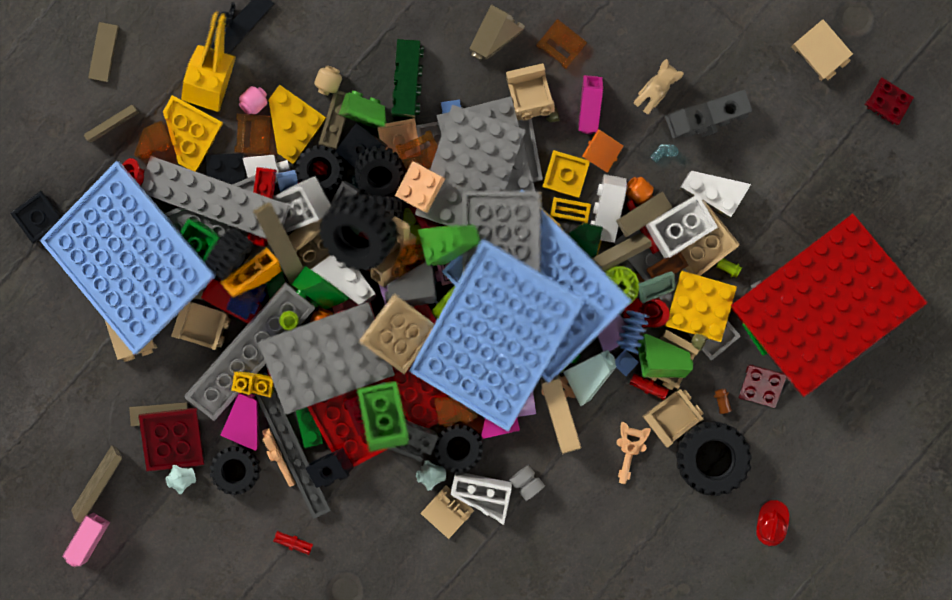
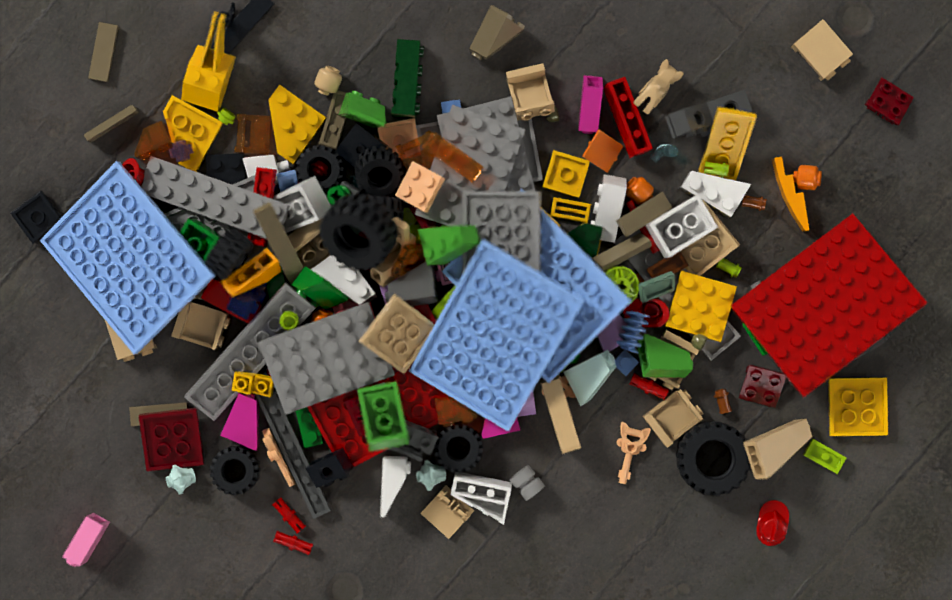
(96, 484): dark tan tile -> none
(181, 151): none -> gear
(226, 116): none -> lime plate
(253, 100): bright pink head -> none
(289, 515): none -> red pin
(339, 191): none -> green wheel
(393, 475): none -> white slope
(452, 156): none -> clear orange slope
(565, 39): clear orange plate -> none
(627, 117): none -> red brick
(718, 169): none -> lime pin
(728, 140): none -> yellow plate
(754, 202): none -> dark orange pin
(776, 447): none -> tan slope
(793, 200): none -> light orange slope
(807, 177): none -> orange head
(824, 456): none -> lime plate
(858, 406): none -> yellow plate

